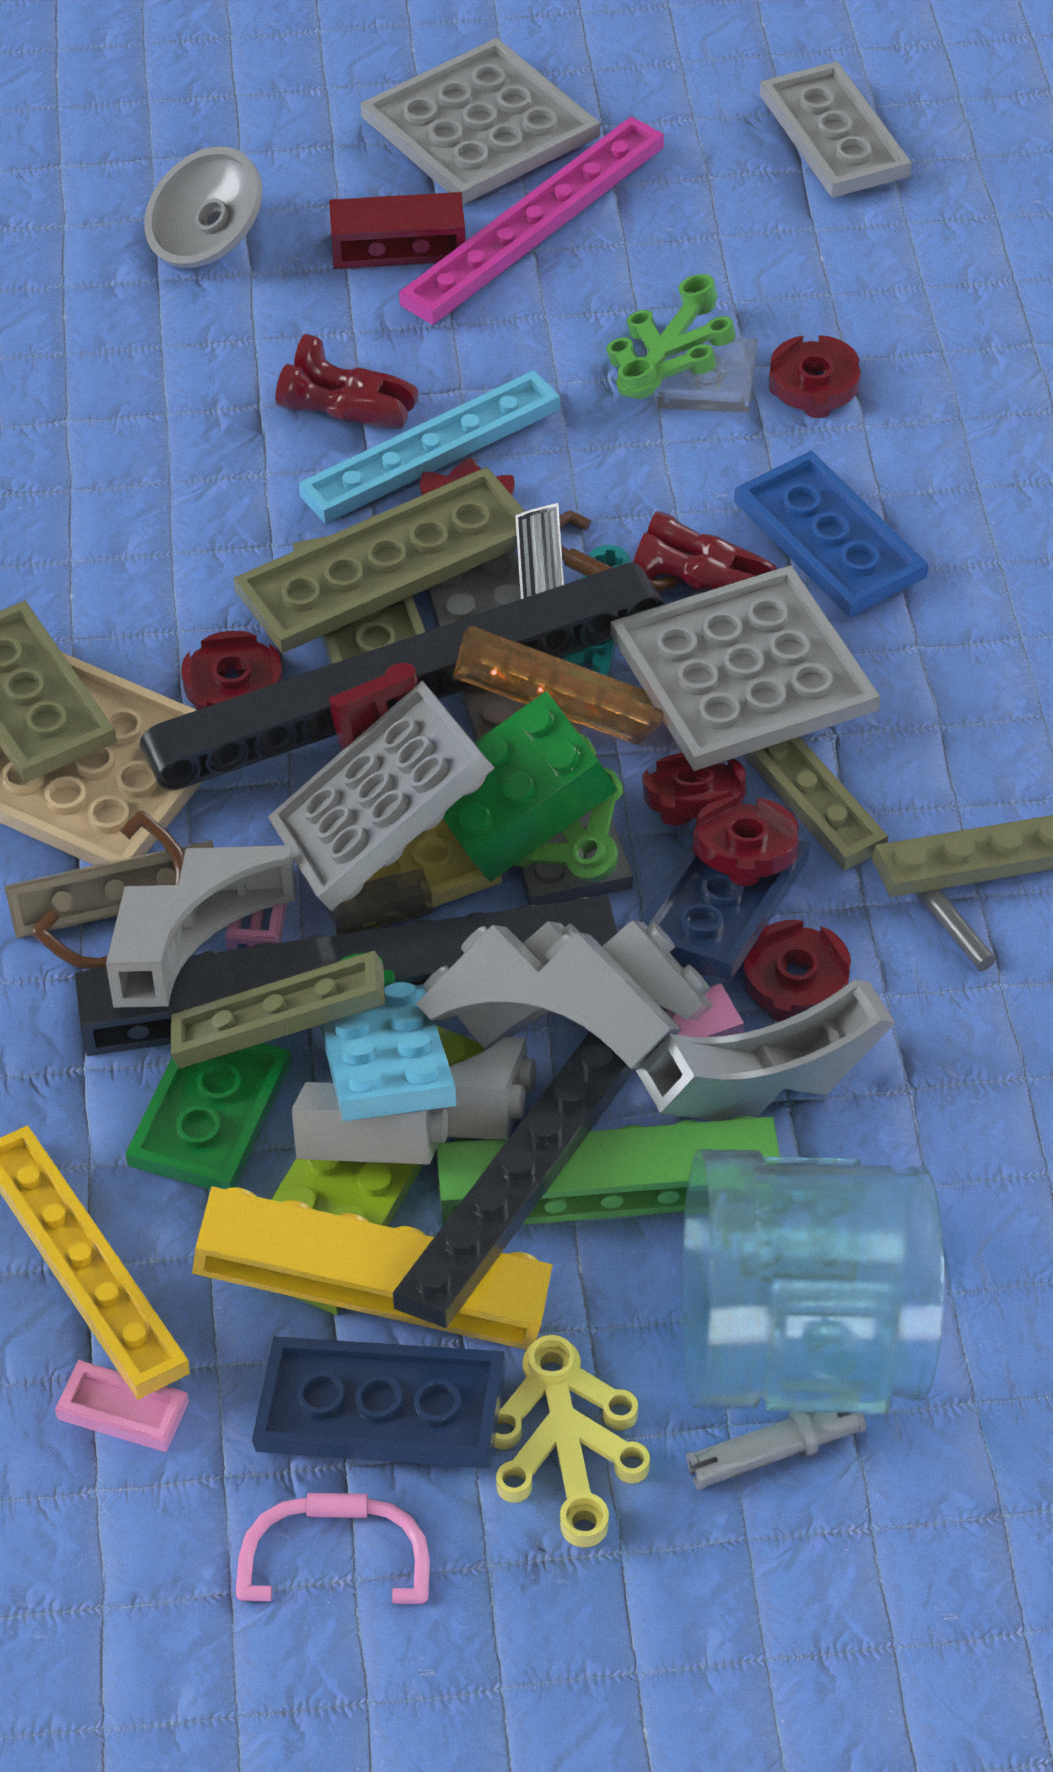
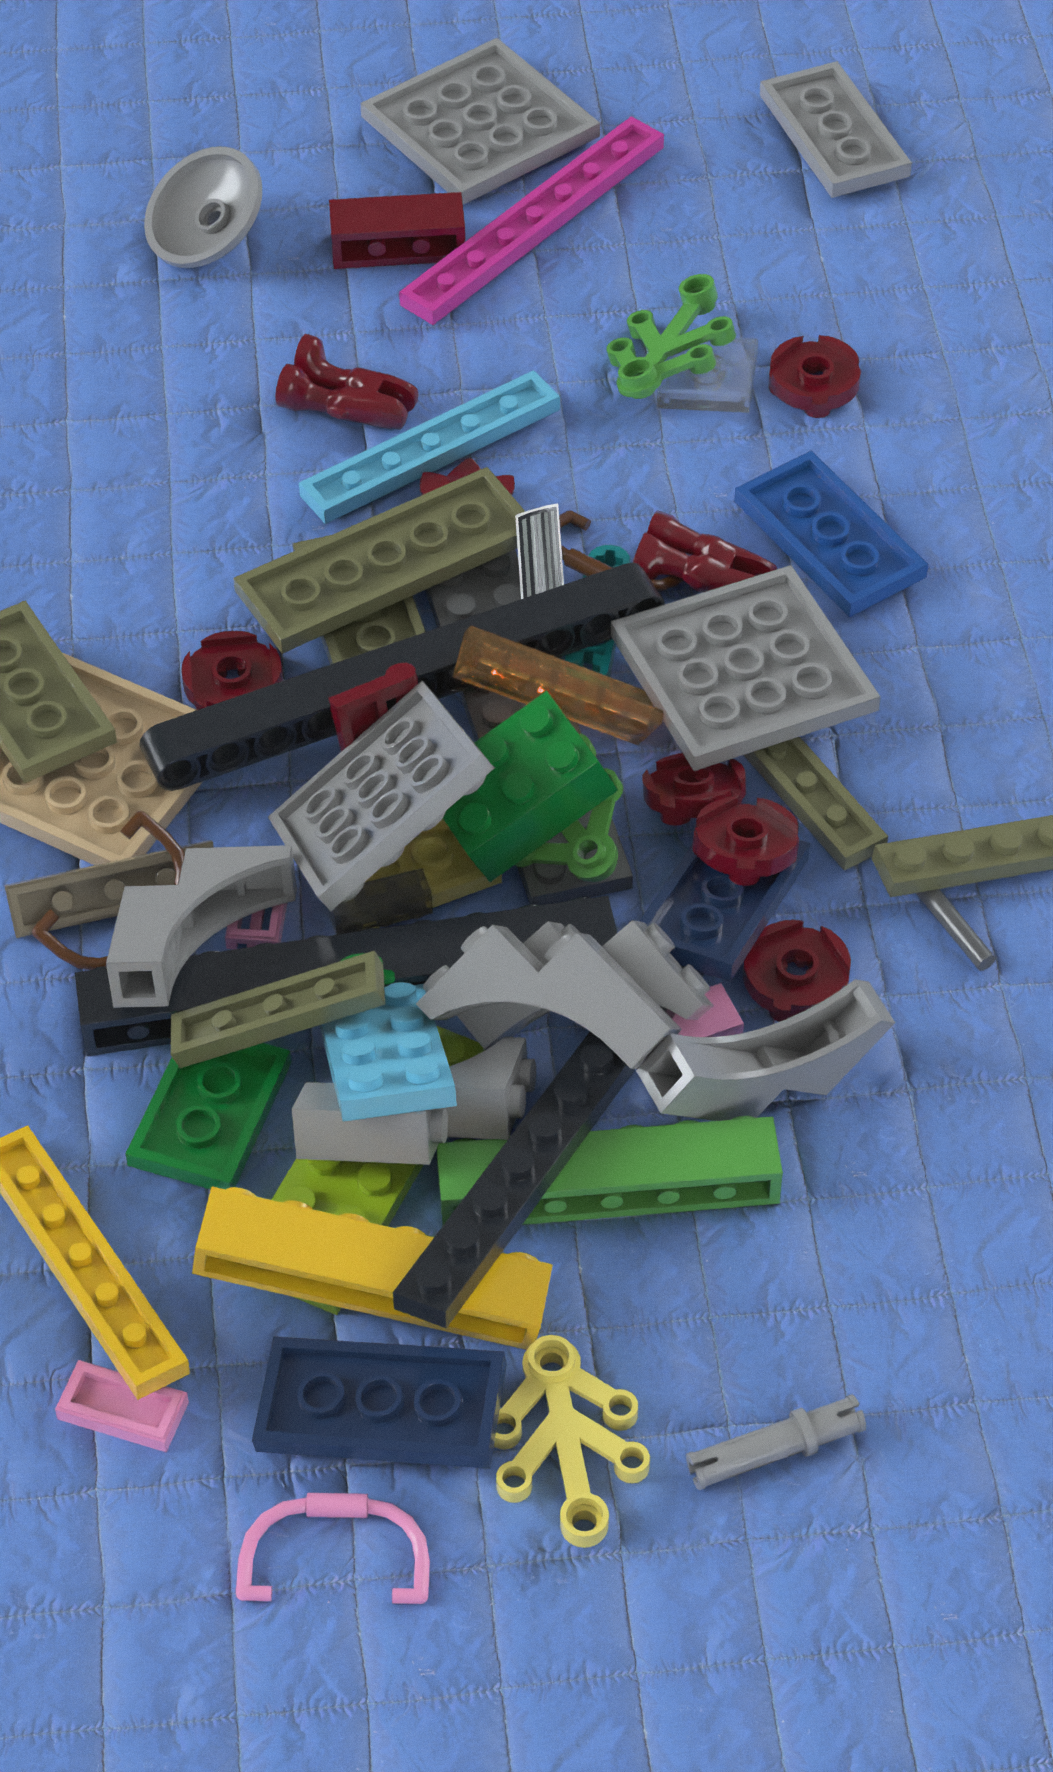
(809, 1283): clear light blue cylinder -> none

